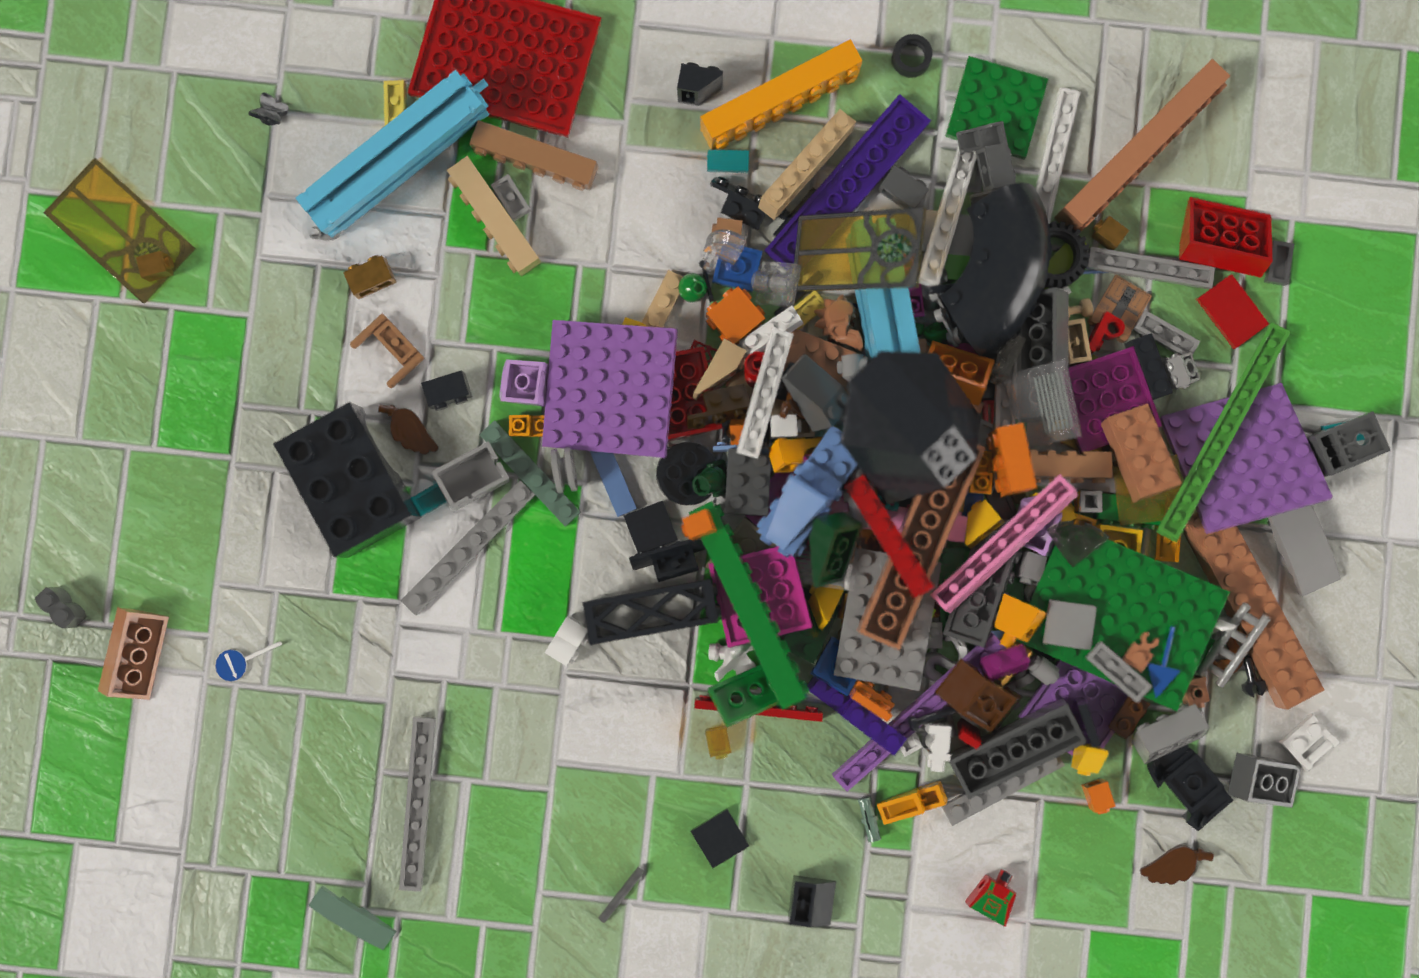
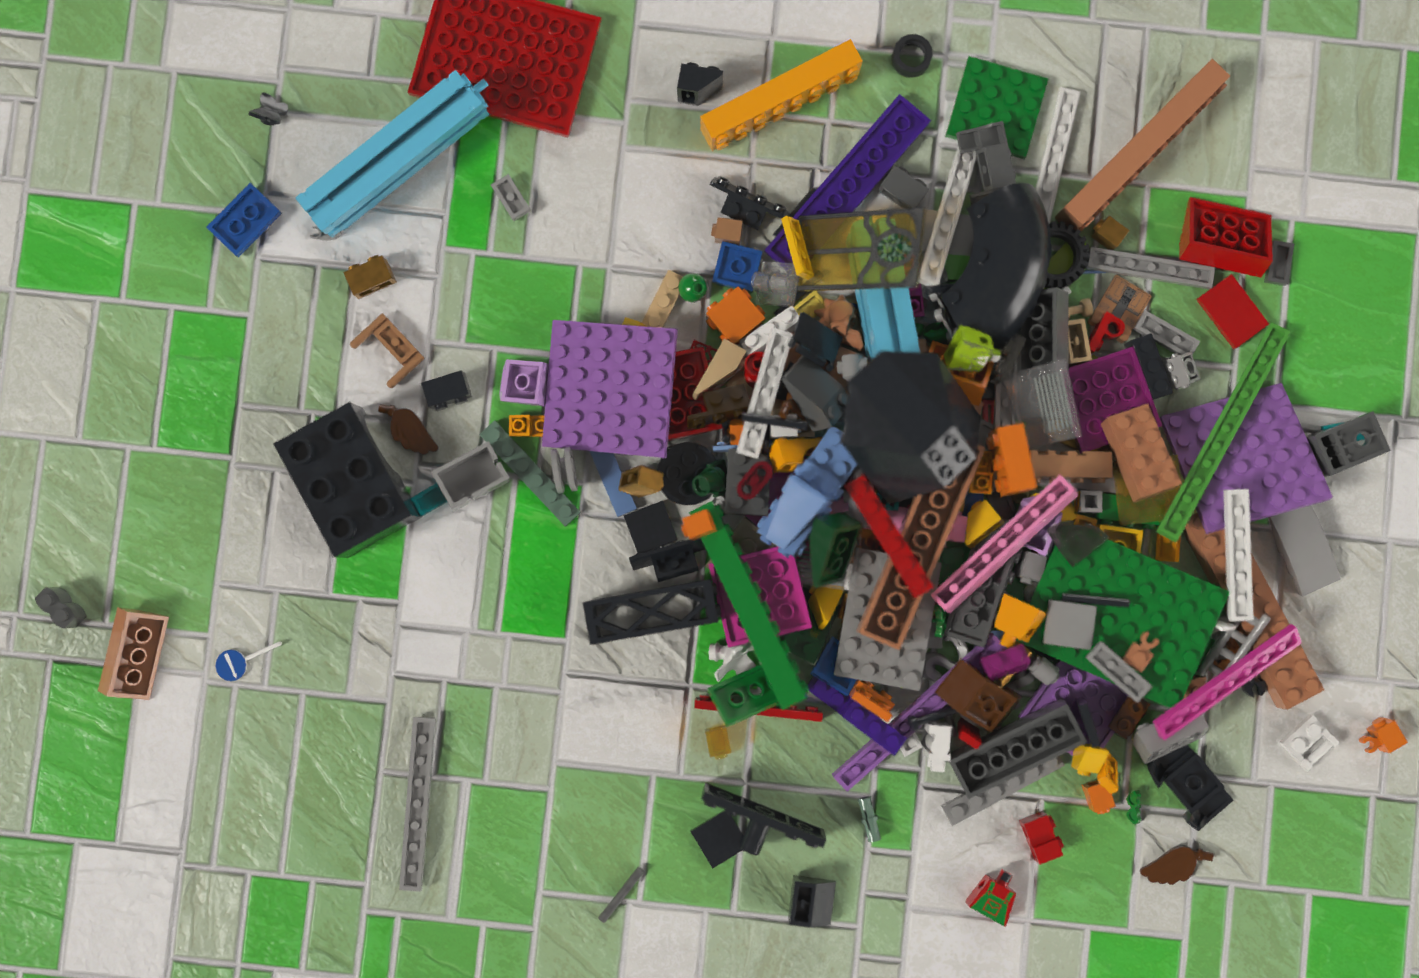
(116, 227): clear yellow piece -> none
(155, 266): pearl gold brick -> none
(244, 220): none -> blue plate
(352, 918): sand green slope -> none
(394, 99): light yellow tile -> none
(467, 548): light grey plate -> none
(494, 216): tan brick -> none
(533, 155): medium nougat brick -> none
(567, 640): white brick -> none
(641, 481): none -> pearl gold brick
(710, 296): black hinge -> none
(723, 245): clear brick -> none
(728, 161): teal tile -> none
(754, 480): none -> dark red plate
(761, 820): none -> black plate
(774, 421): none -> black bar
(797, 247): none -> yellow tile
(806, 164): tan brick -> none
(815, 341): none -> black piece
(912, 802): light orange slope -> none
(940, 615): none -> green piece
(970, 350): none -> lime torso
(1041, 838): none -> red brick
(1096, 600): none -> black bar
(1108, 774): none -> light orange plate
(1133, 801): none -> green piece
(1162, 675): blue piece -> none
(1227, 682): none -> dark pink plate
(1238, 554): none -> white plate
(1264, 780): dark grey slope -> none
(1384, 736): none -> orange brick

